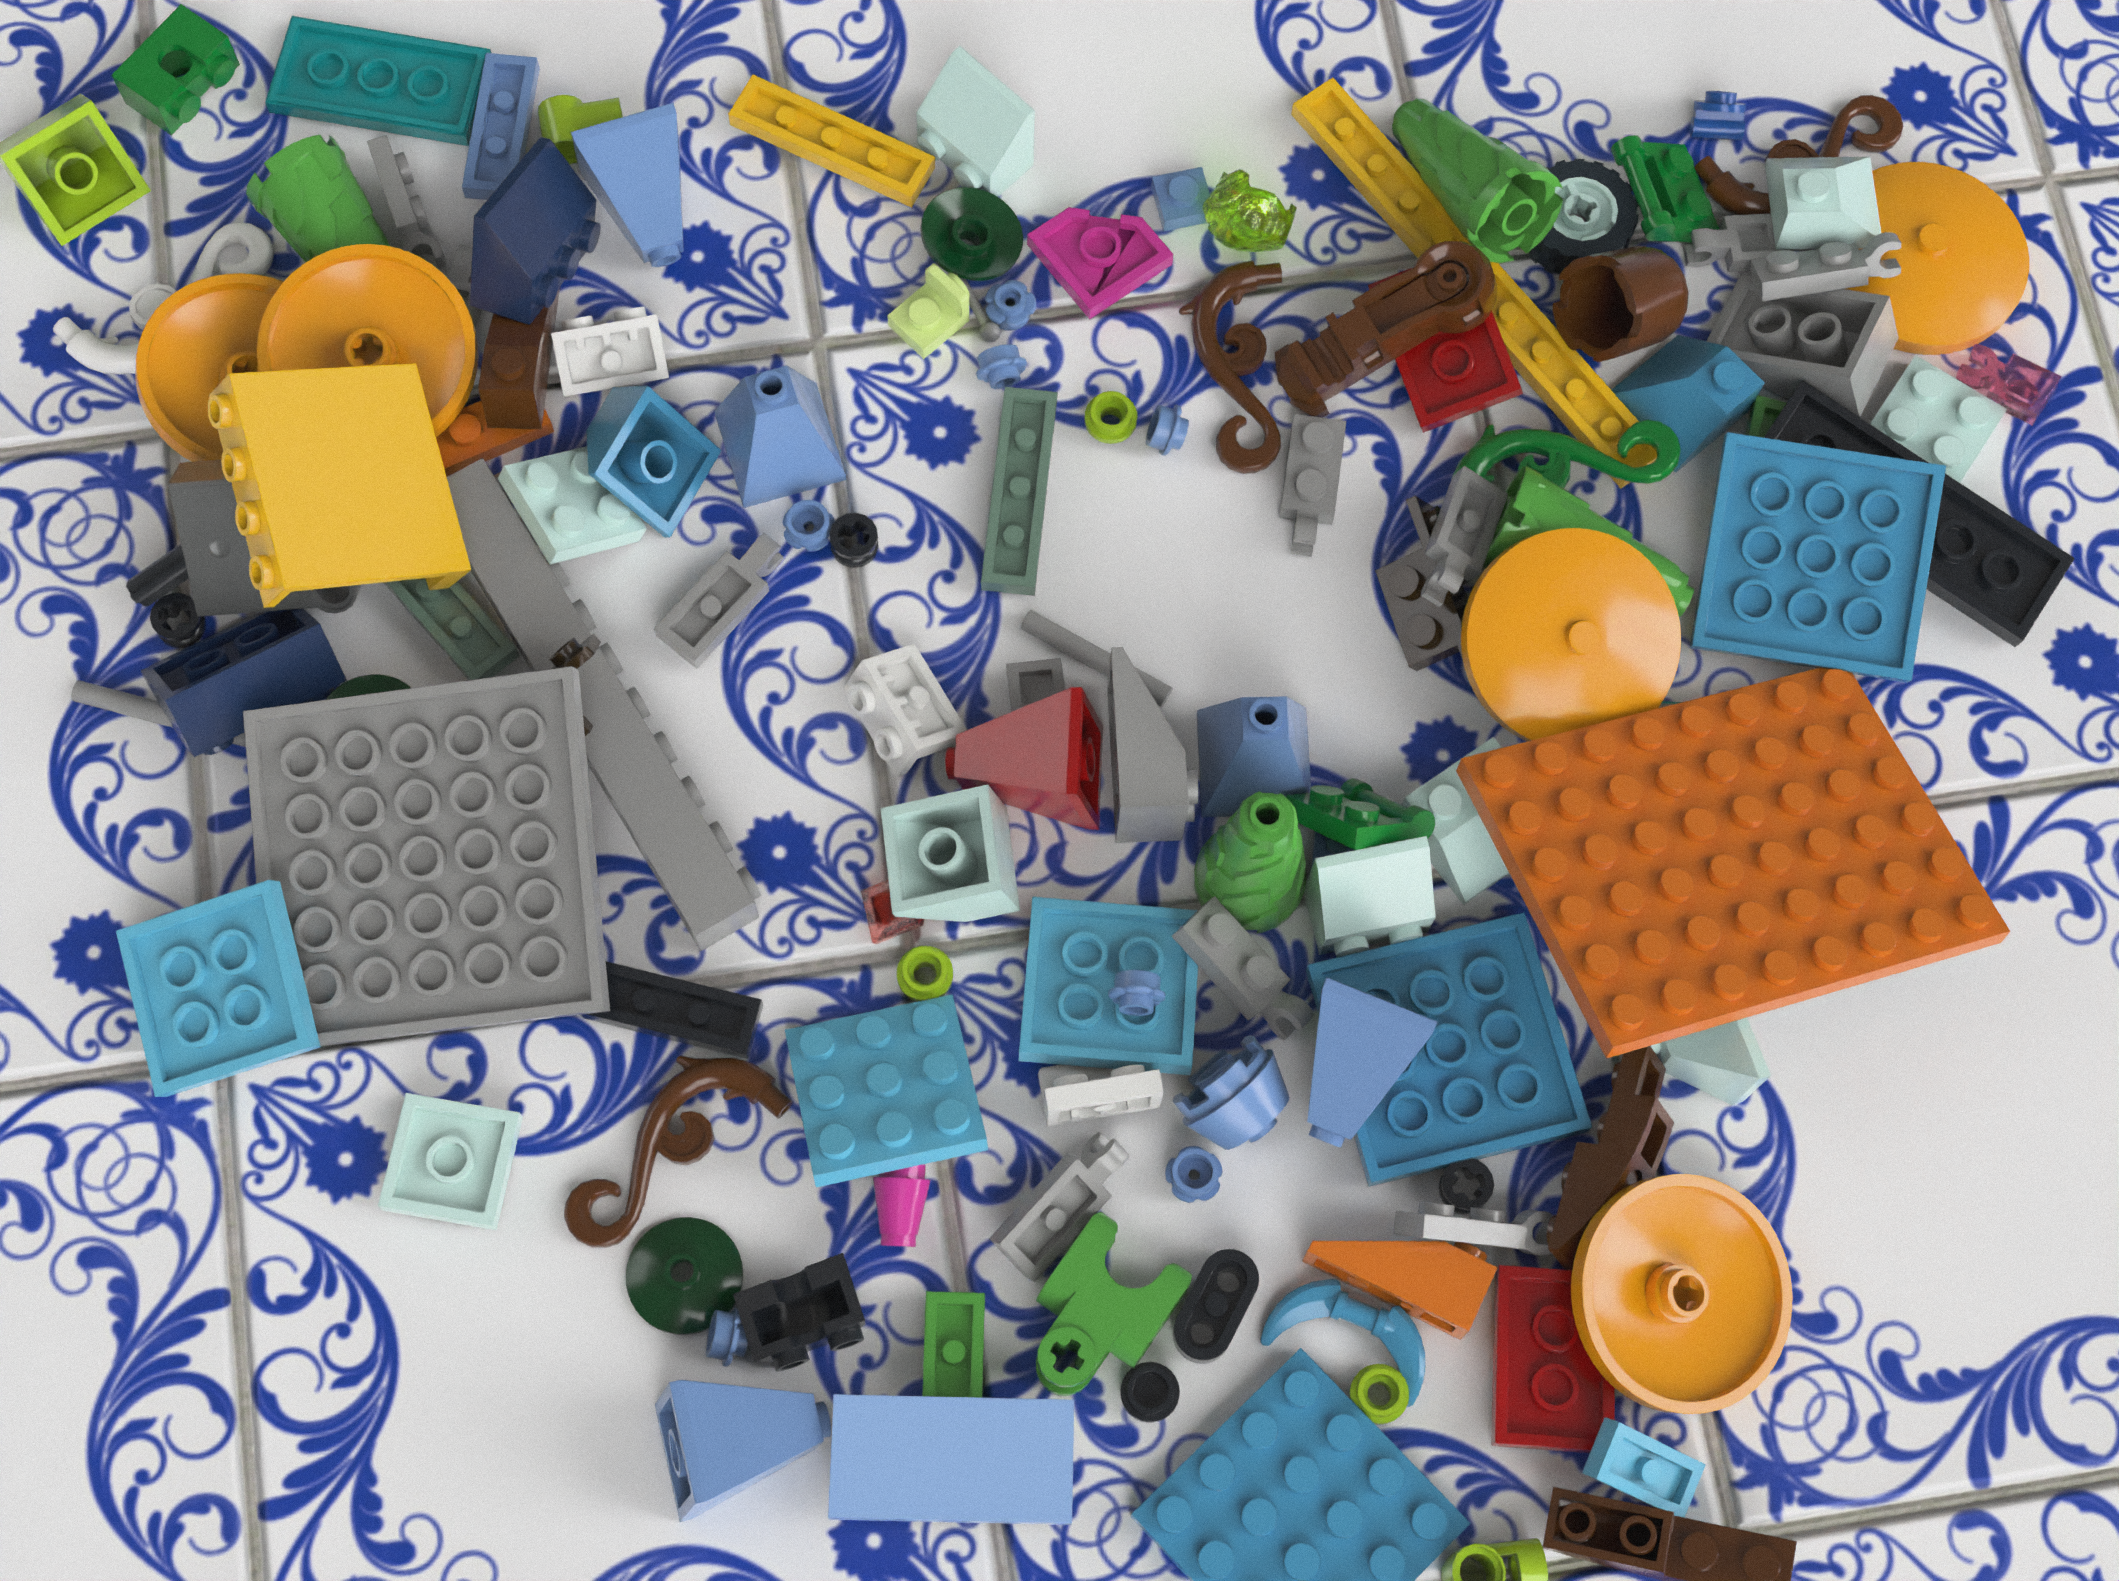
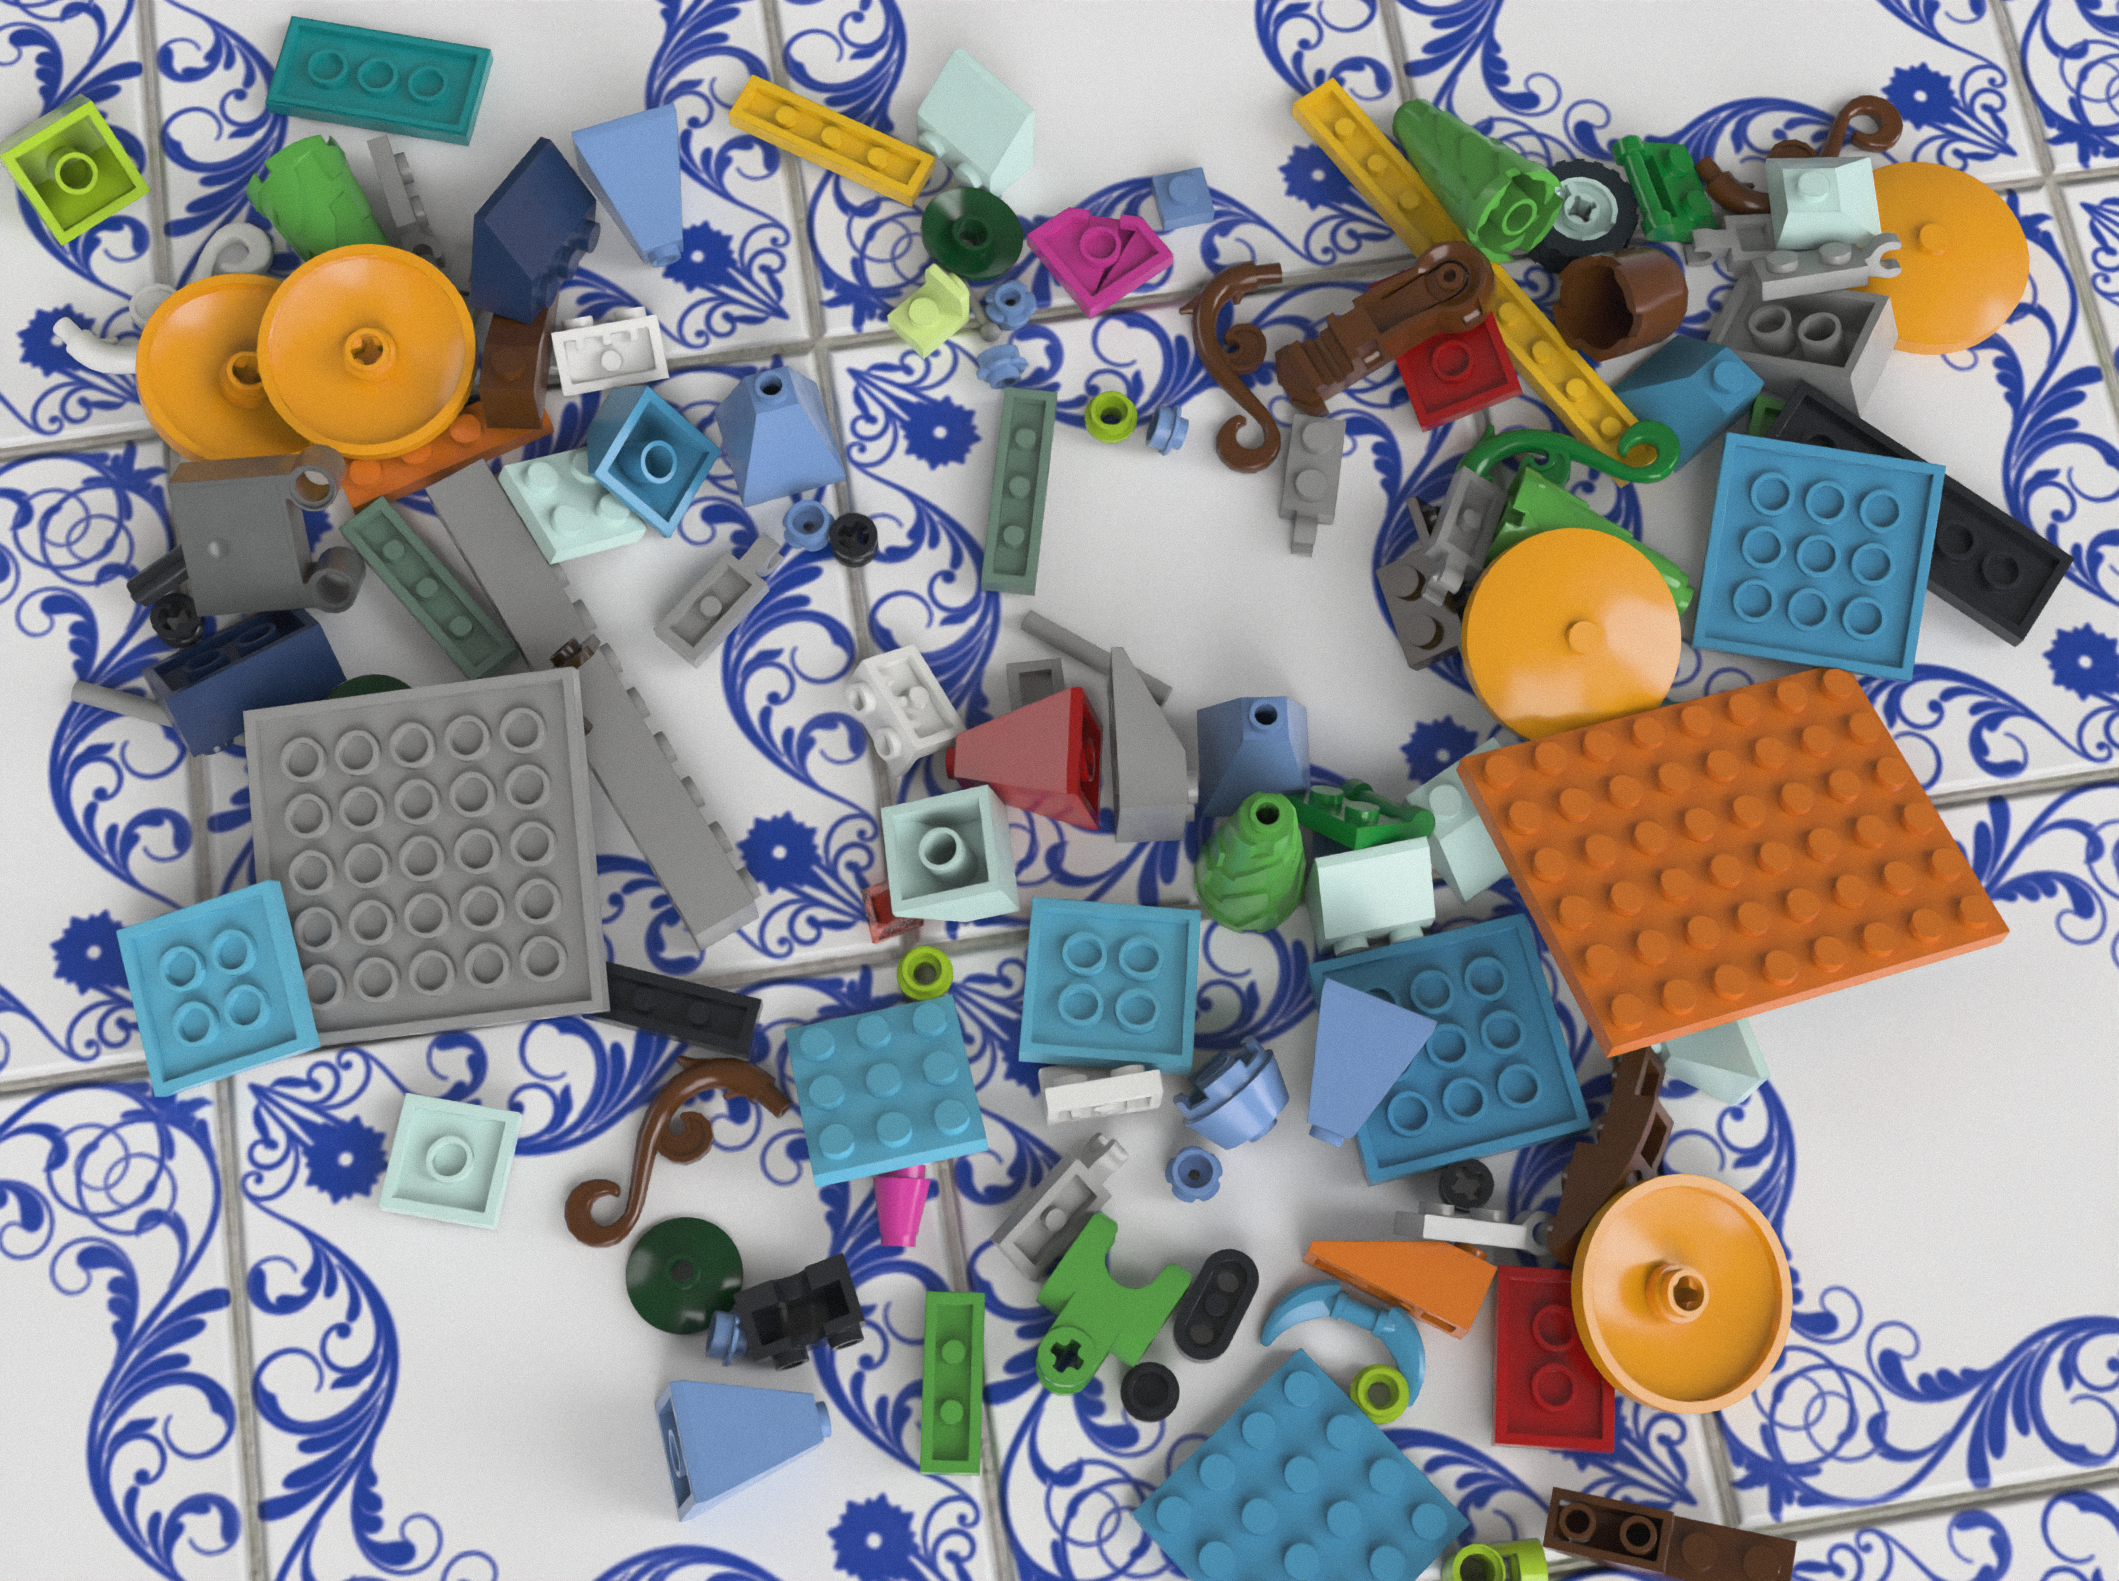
(177, 47): green brick -> none
(337, 479): yellow panel -> none
(500, 122): medium blue plate -> none
(567, 113): lime piece -> none
(951, 1459): light blue tile -> none
(1136, 992): medium blue plate -> none
(1241, 968): light grey plate -> none
(1247, 216): clear neon green hair -> none
(1643, 1468): medium azure plate -> none
(1718, 117): blue plate -> none
(1938, 417): light aqua plate -> none
(2017, 385): clear pink plate -> none

